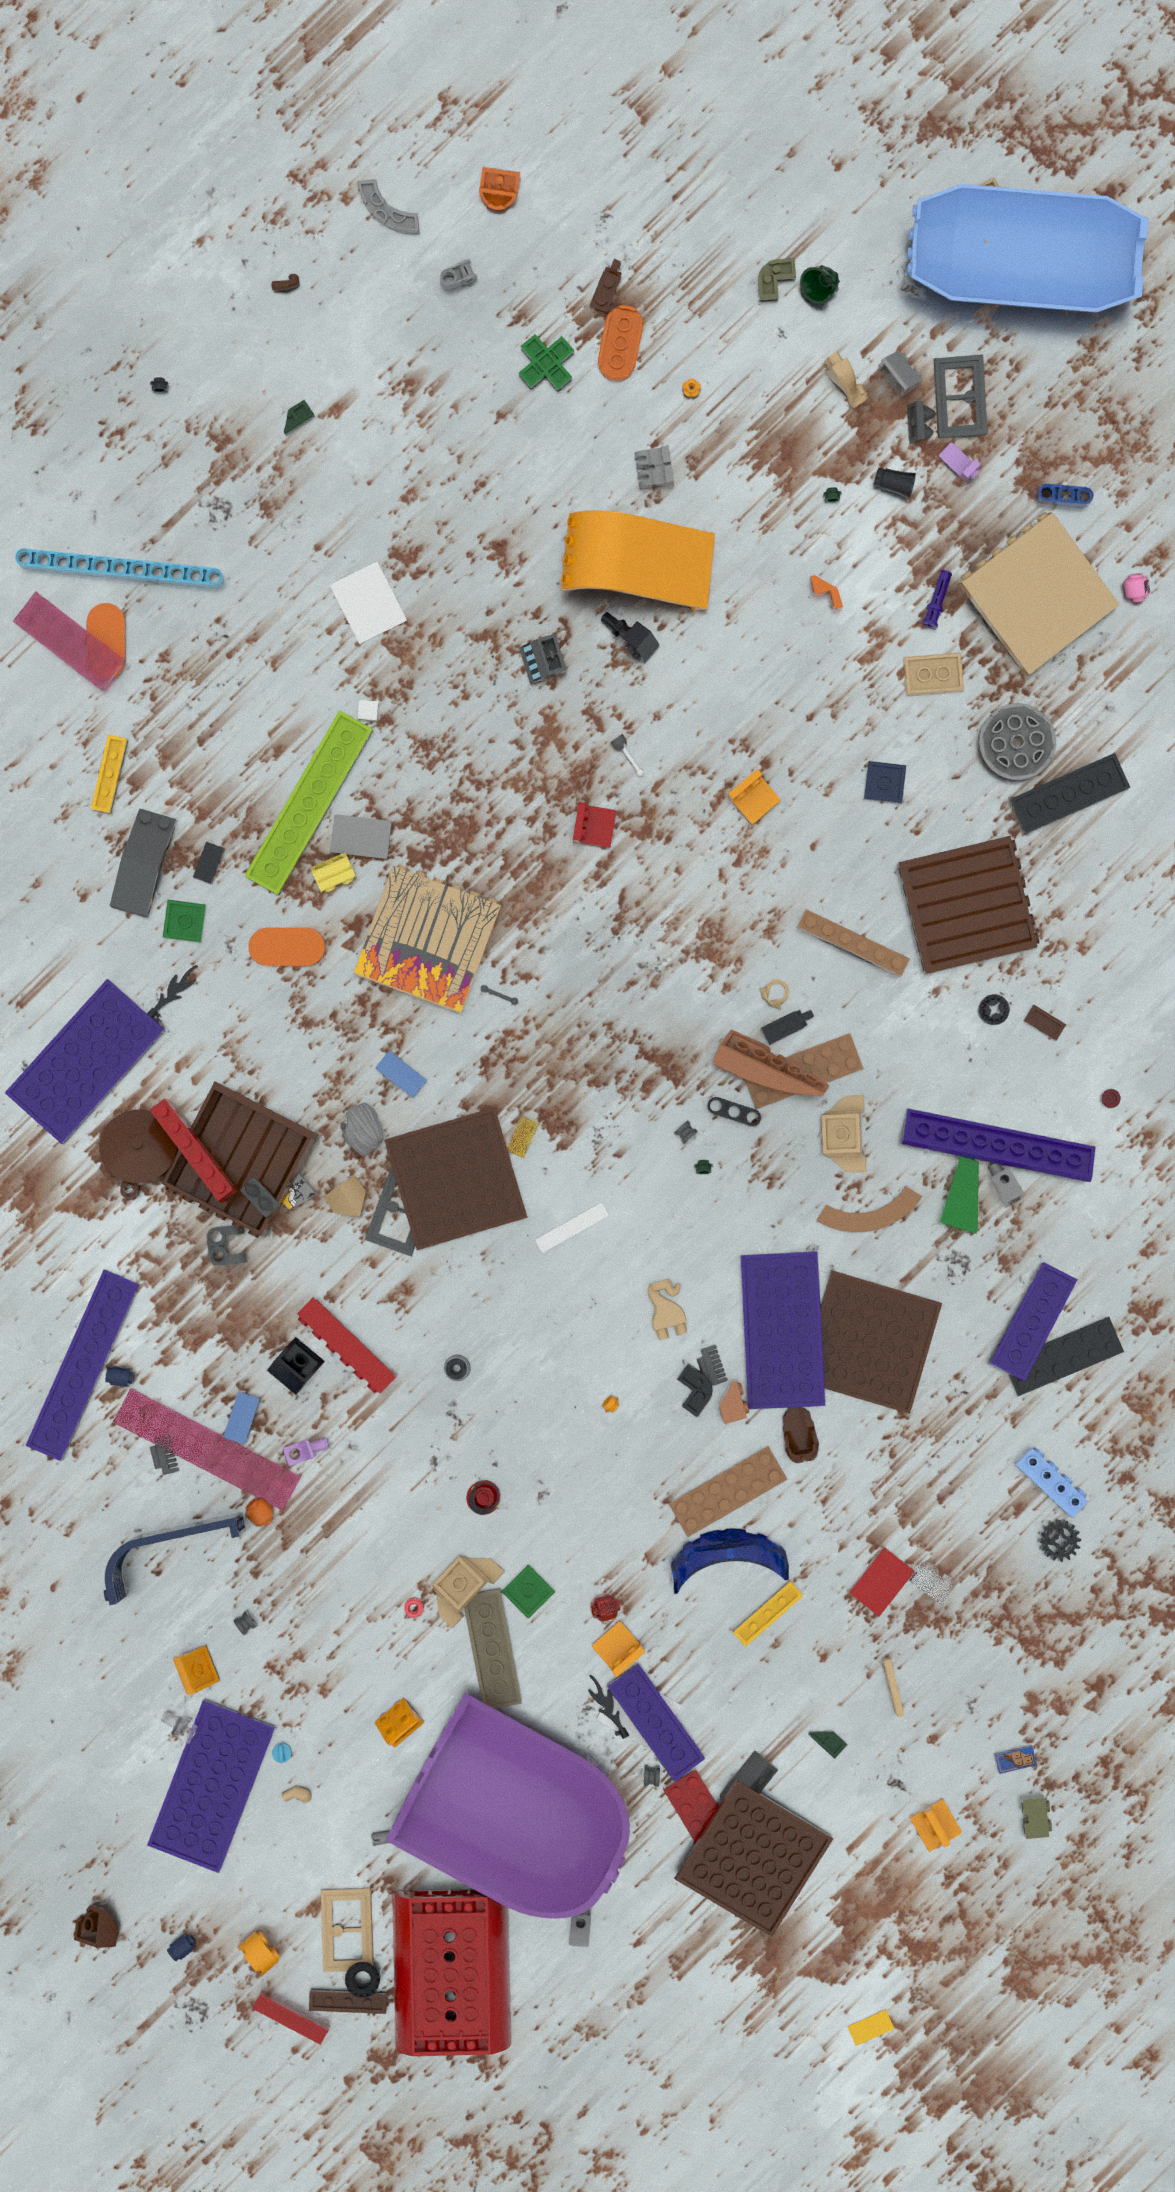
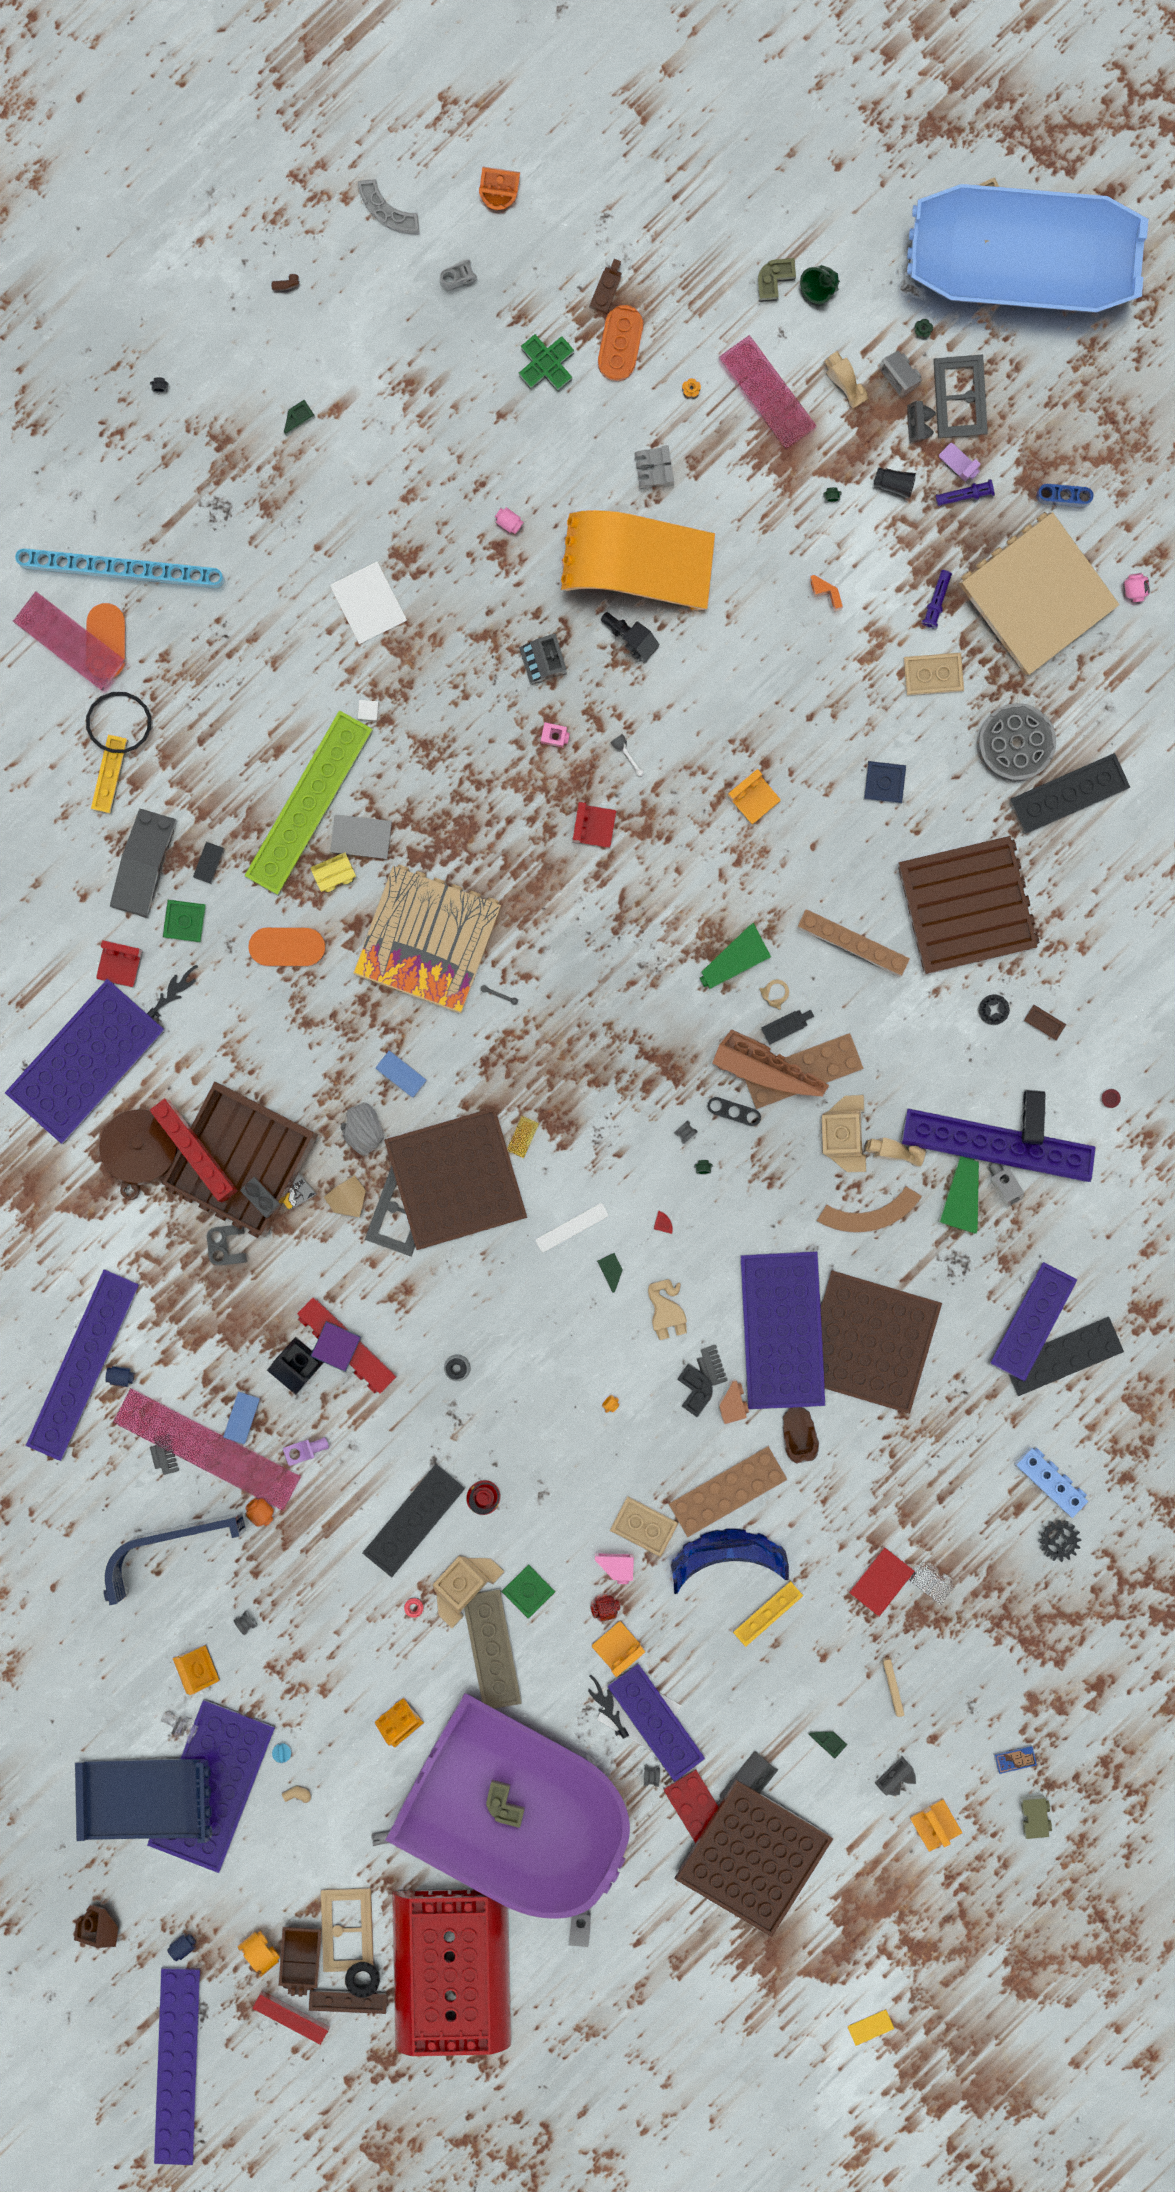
(118, 694): none -> black piece
(119, 963): none -> red bracket
(143, 1799): none -> dark blue panel
(177, 2066): none -> dark purple plate
(300, 1960): none -> reddish brown piece
(335, 1346): none -> dark purple tile
(413, 1520): none -> black plate
(499, 1809): none -> olive plate
(508, 520): none -> bright pink brick
(549, 730): none -> bright pink brick
(611, 1269): none -> dark green tile
(617, 1566): none -> bright pink slope
(644, 1526): none -> tan tile
(663, 1223): none -> red tile
(741, 955): none -> green slope
(767, 392): none -> clear pink plate
(892, 1150): none -> tan hips
(898, 1772): none -> dark grey tile
(923, 333): none -> dark green plate
(942, 498): none -> dark purple pin
(1033, 1117): none -> black beam

